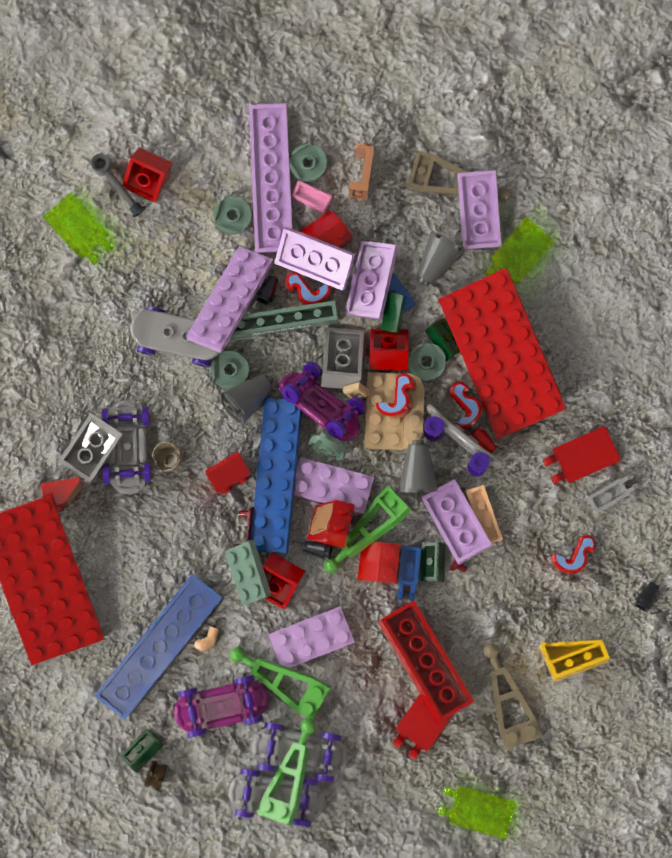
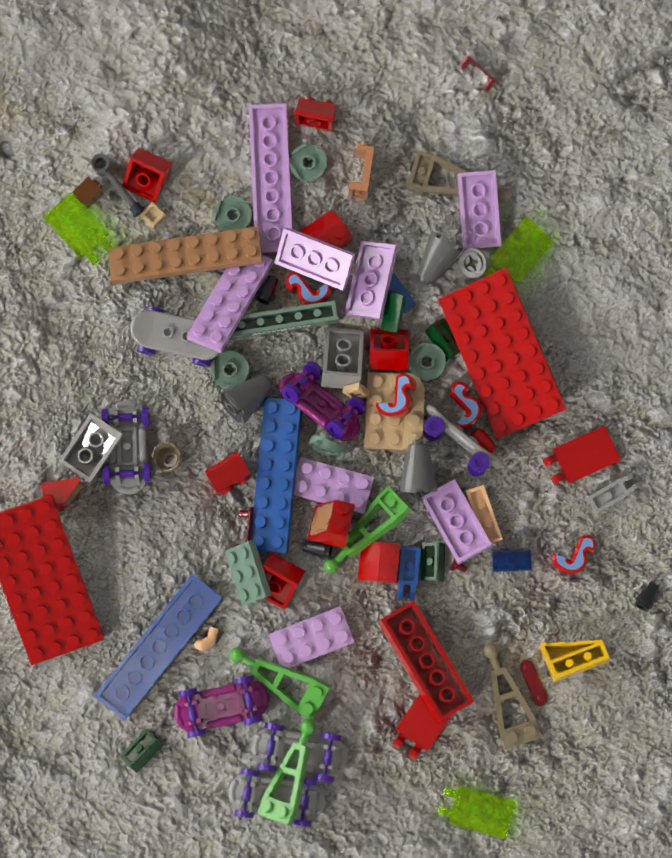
(88, 192): none -> reddish brown brick
(153, 215): none -> tan tile
(155, 775): dark brown wheel -> none
(185, 255): none -> medium nougat plate
(311, 197): bright pink tile -> none
(315, 113): none -> red slope
(467, 60): none -> dark red piece
(468, 257): none -> flat silver gear
(511, 559): none -> clear blue hinge
(533, 682): none -> dark red piece

